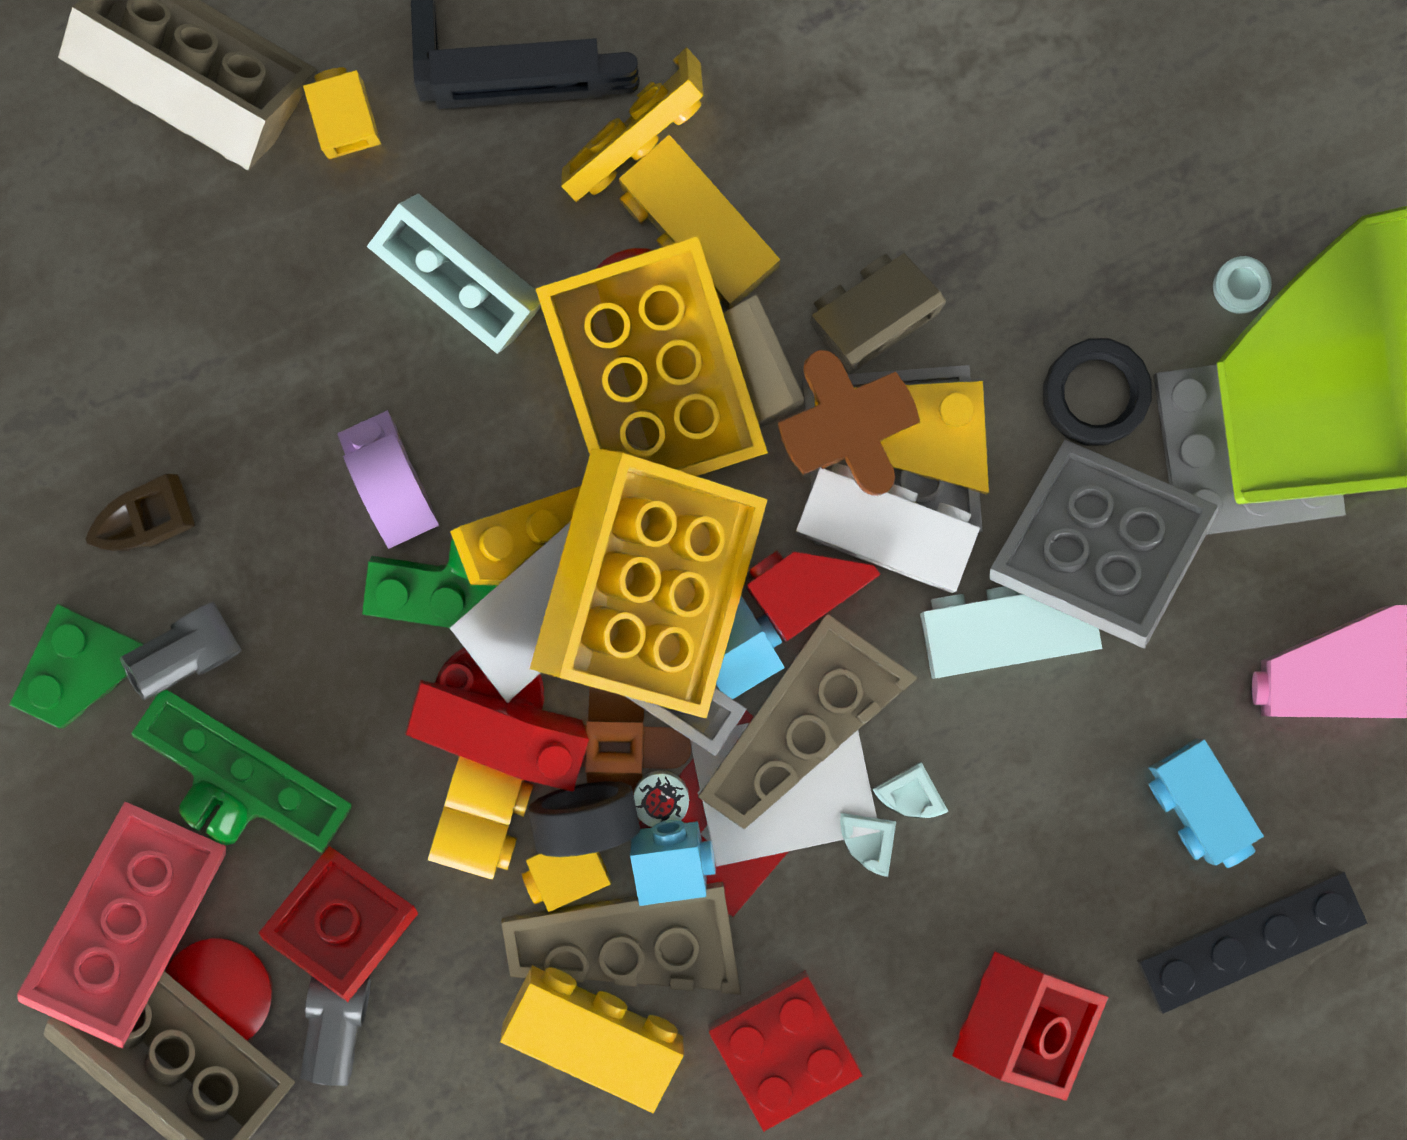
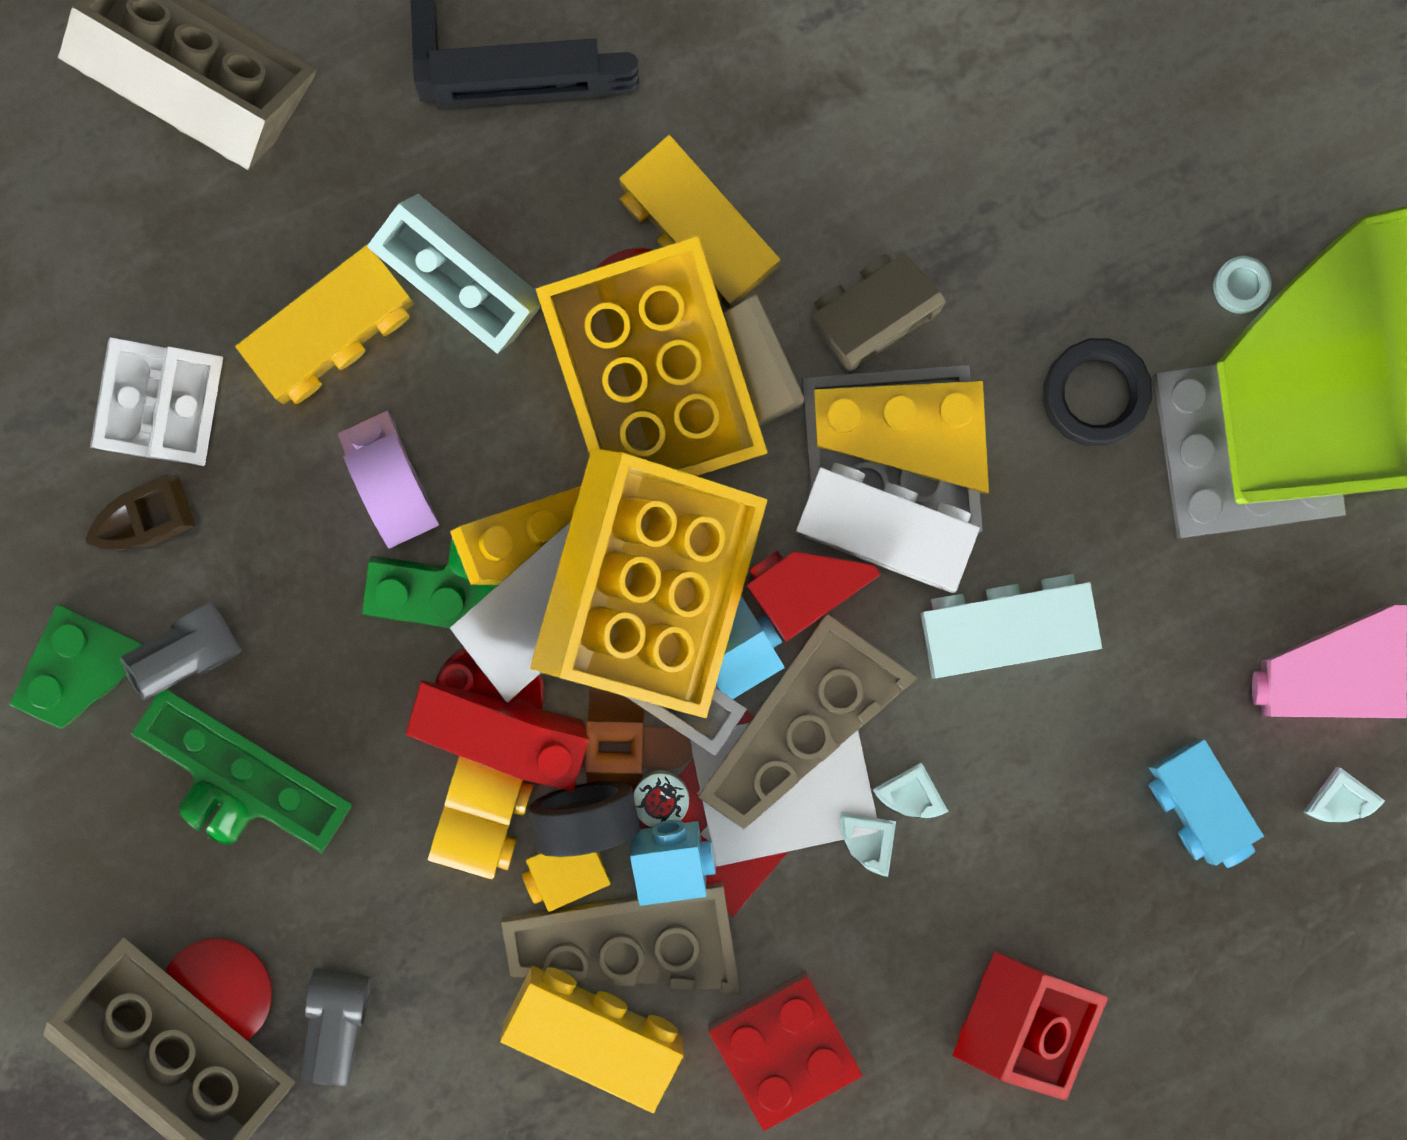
(122, 924): coral plate -> none
(156, 402): none -> white slope
(326, 327): none -> yellow brick
(338, 923): red plate -> none
(341, 112): yellow brick -> none
(653, 111): yellow wing -> none
(849, 423): dark orange piece -> none
(1104, 543): light grey plate -> none
(1252, 942): black plate -> none
(1343, 799): none -> light aqua tile

